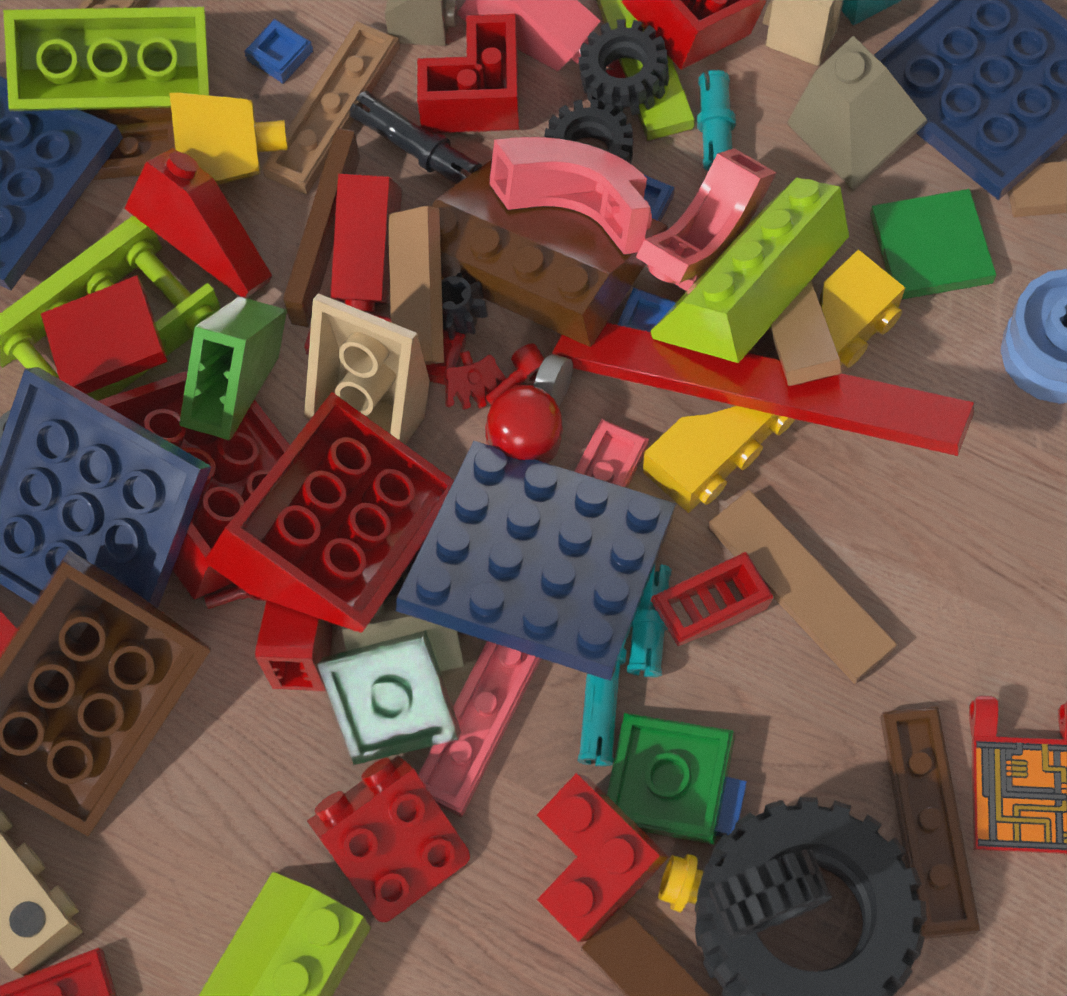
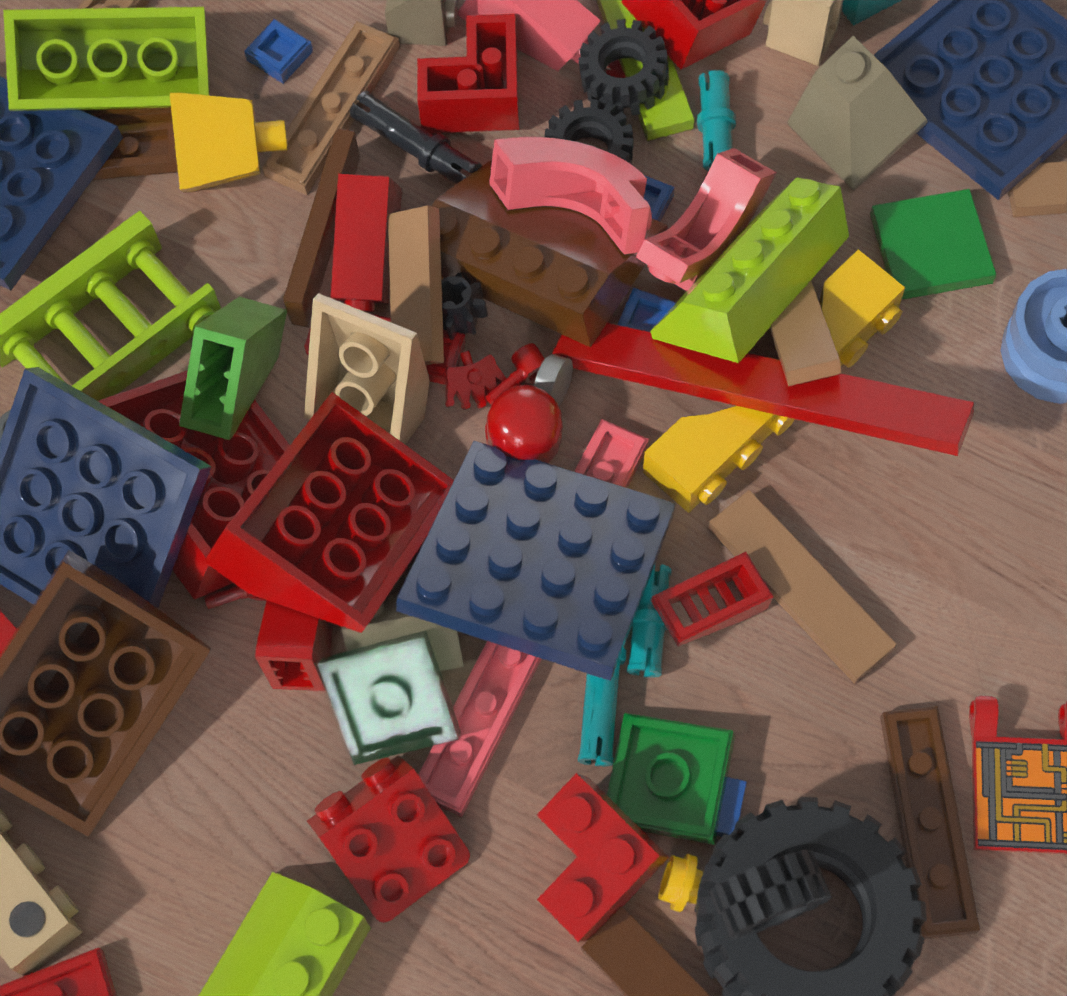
(104, 336): red tile -> none
(195, 218): red slope -> none

